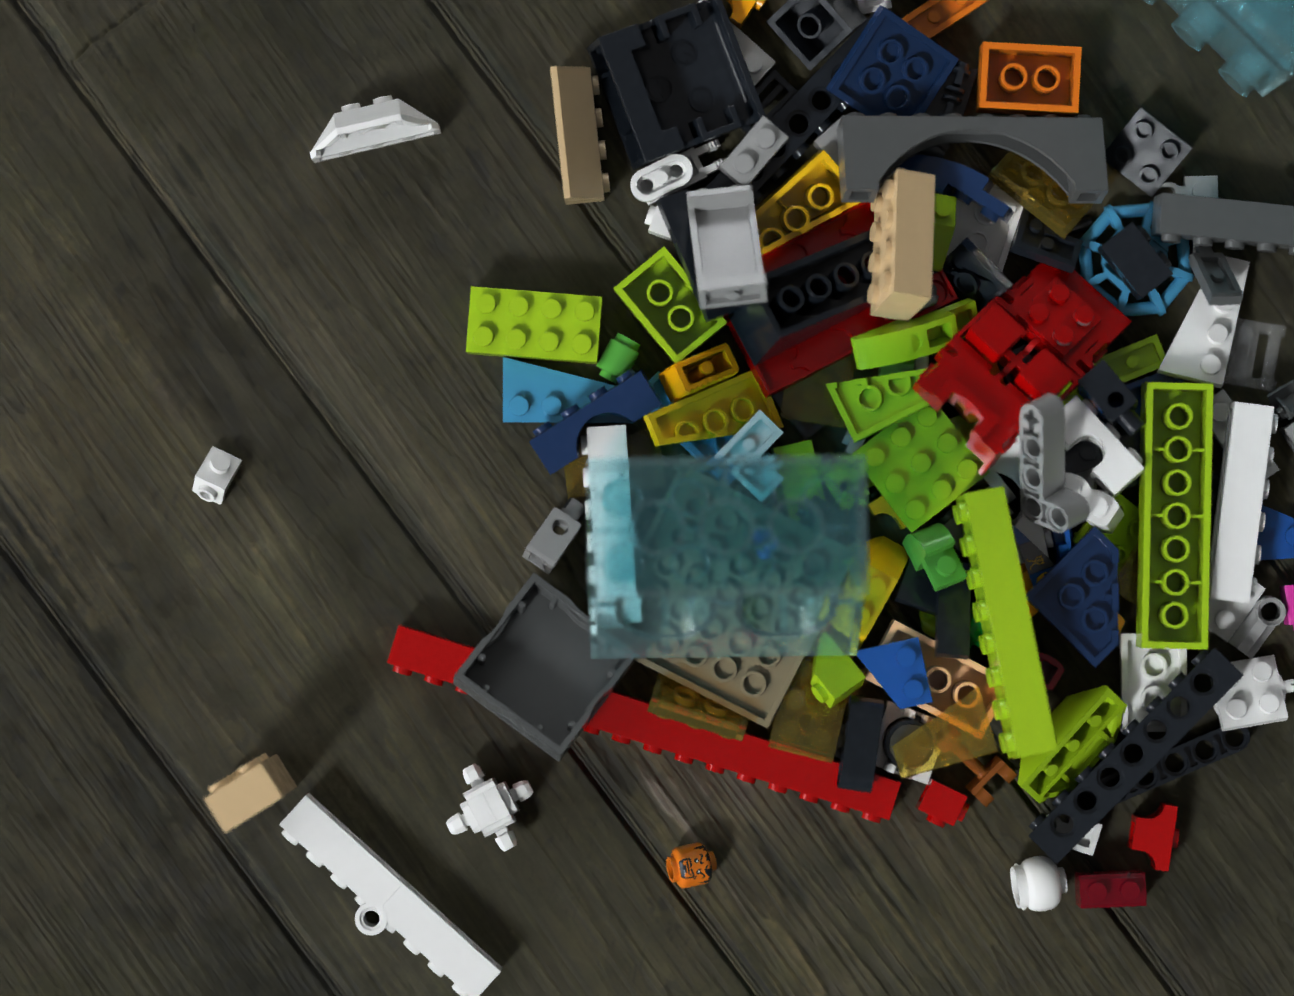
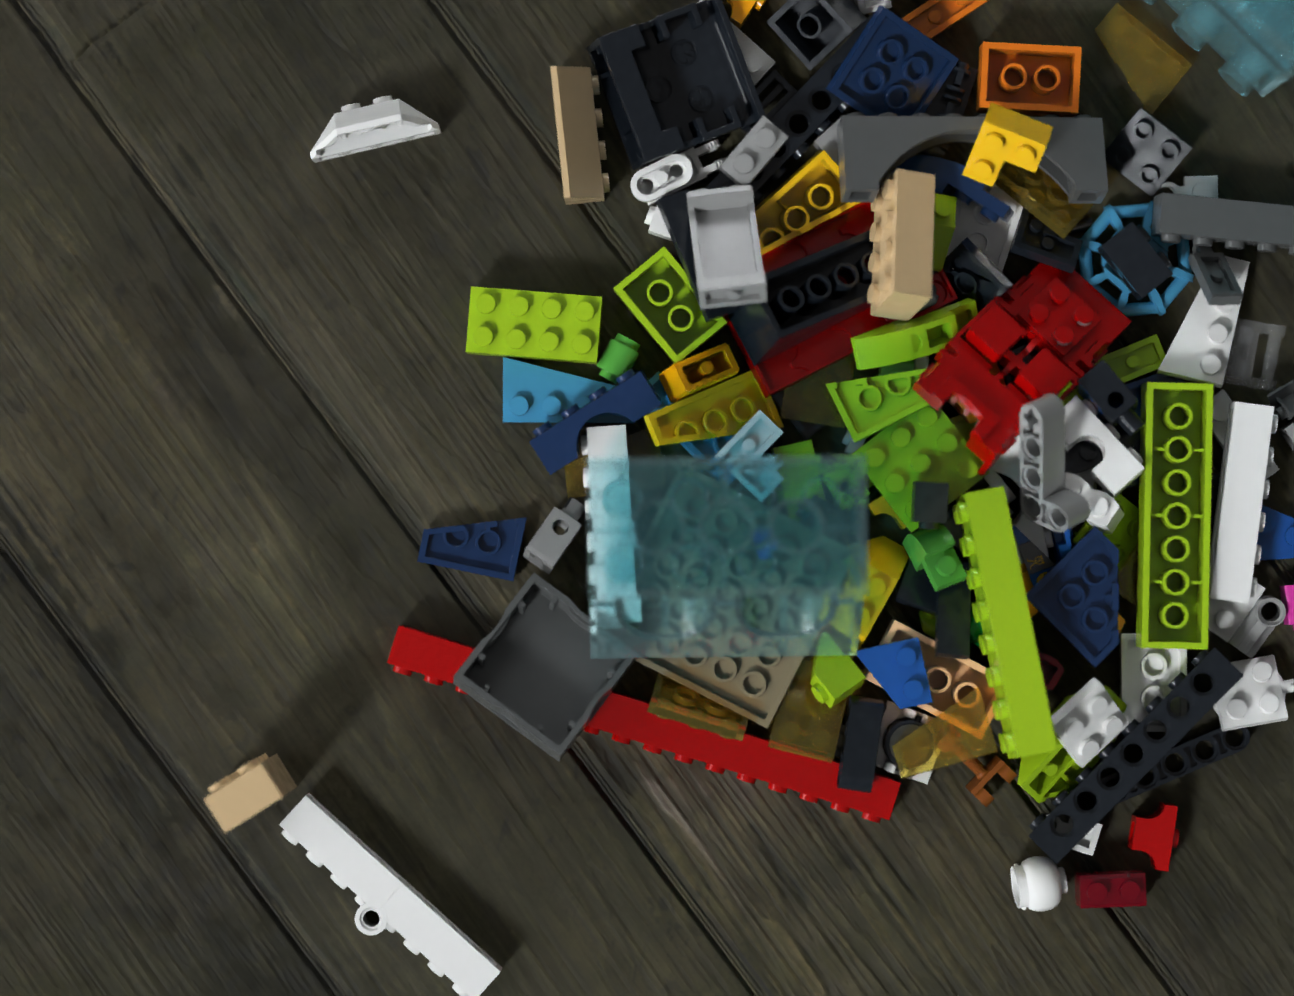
(215, 475): white bracket -> none
(476, 548): none -> dark blue wing
(489, 807): white piece -> none
(691, 865): orange head -> none
(929, 504): none -> pearl dark grey brick
(942, 803): red brick -> none
(1006, 138): none -> yellow brick
(1088, 722): none -> white plate
(1142, 56): none -> clear yellow wing

